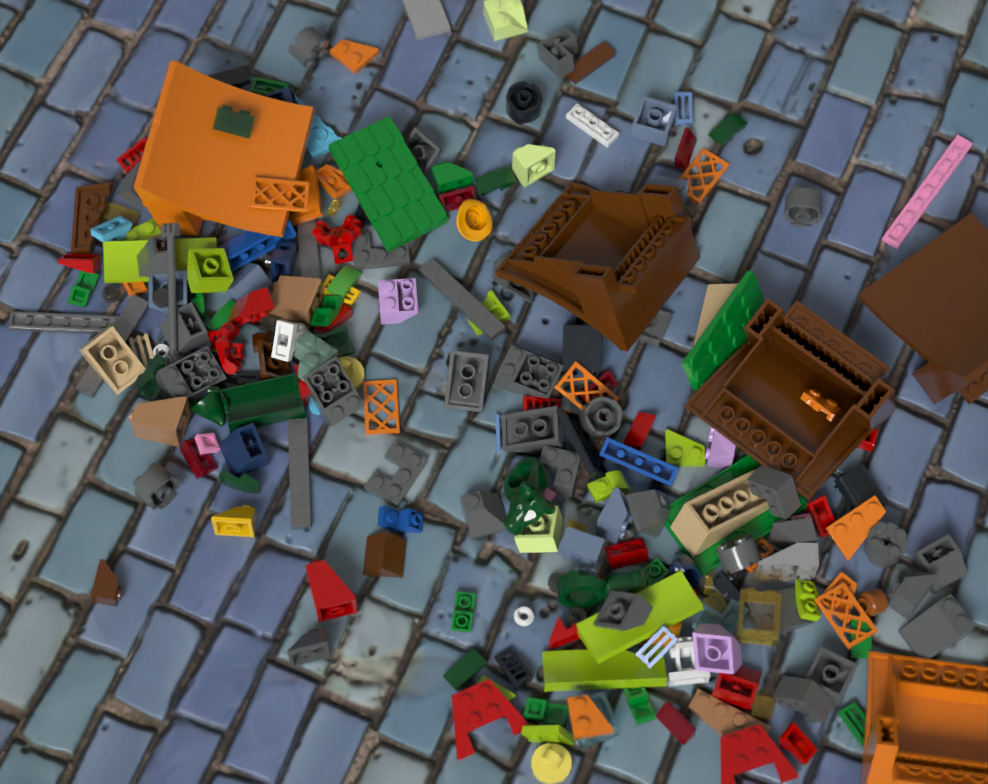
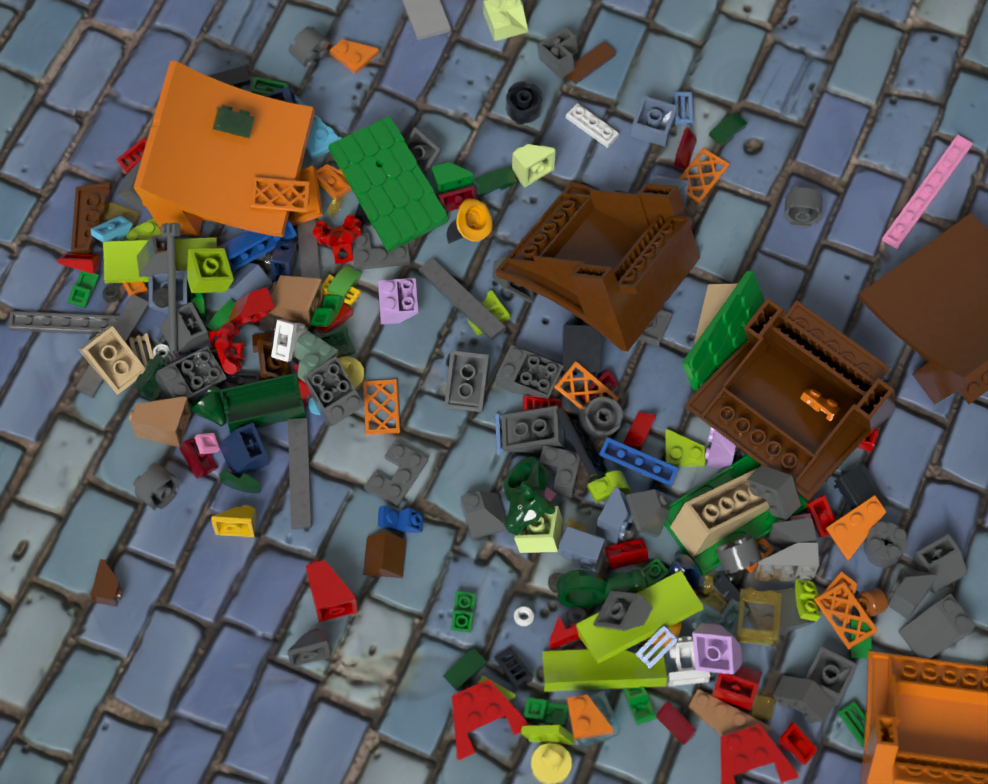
(453, 233): none -> black tile

